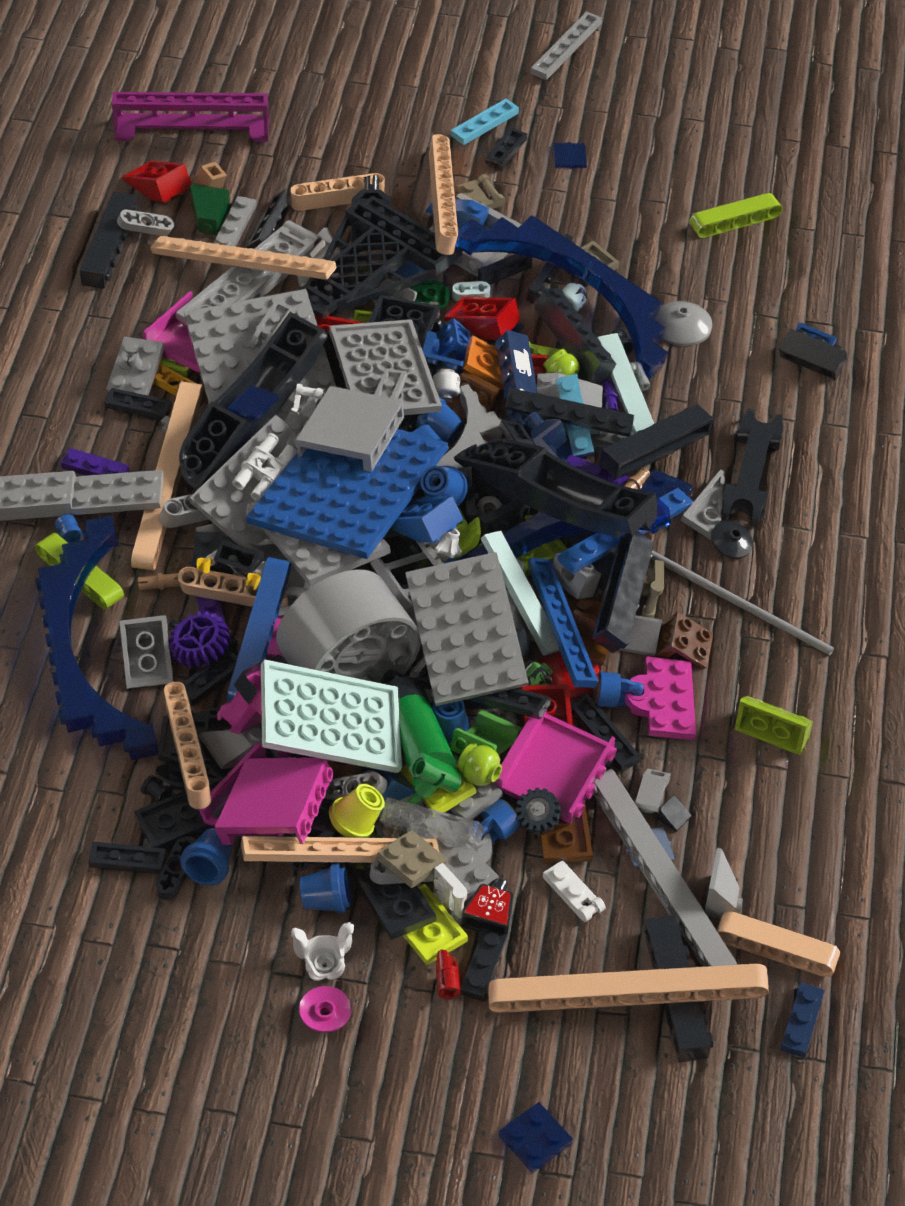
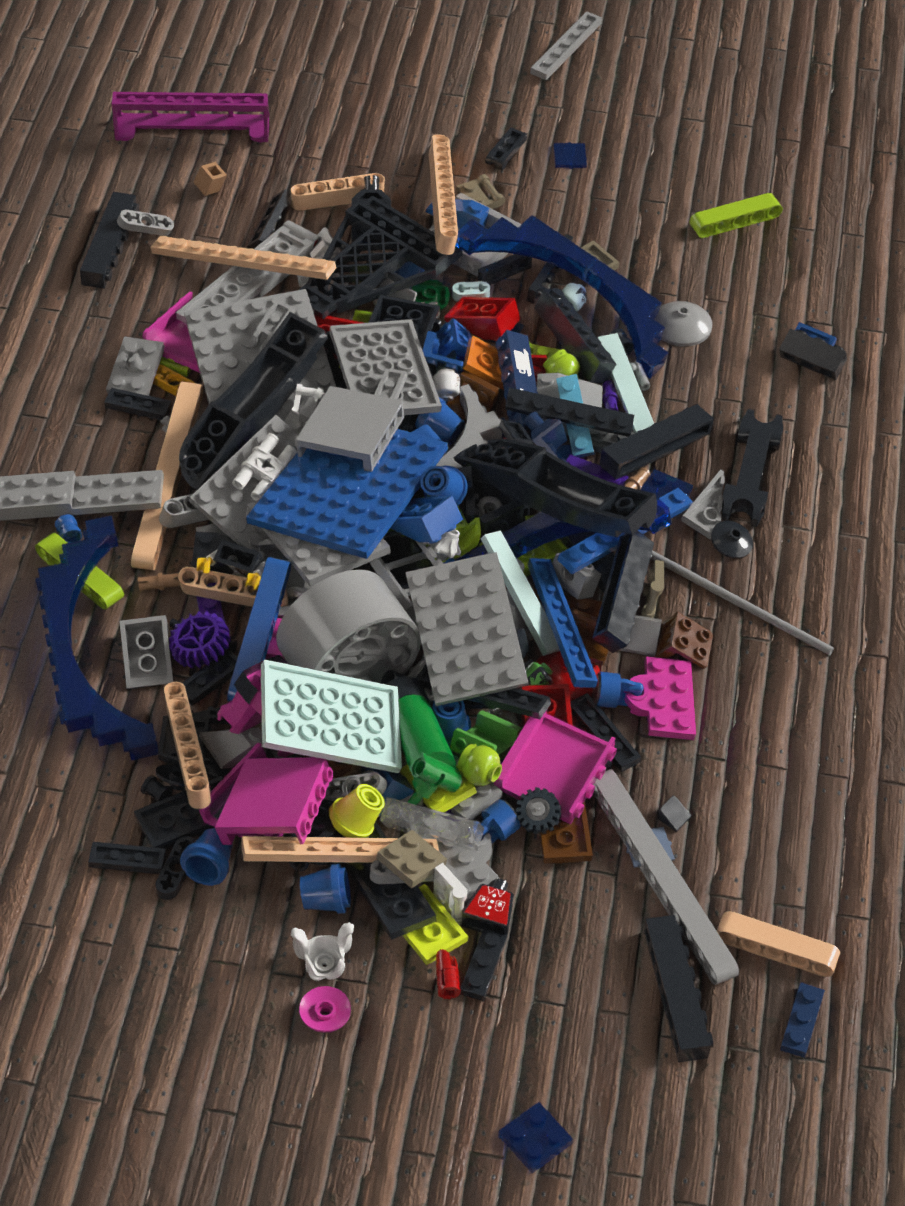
(90, 464): dark purple plate -> none
(159, 180): red slope -> none
(209, 207): dark green slope -> none
(236, 221): light grey plate -> none
(253, 403): clear blue piece -> none
(484, 121): medium azure plate -> none
(573, 891): white plate -> none
(628, 988): light nougat beam -> none
(652, 790): light grey slope -> none
(723, 889): light grey slope -> none
(773, 724): lime slope -> none

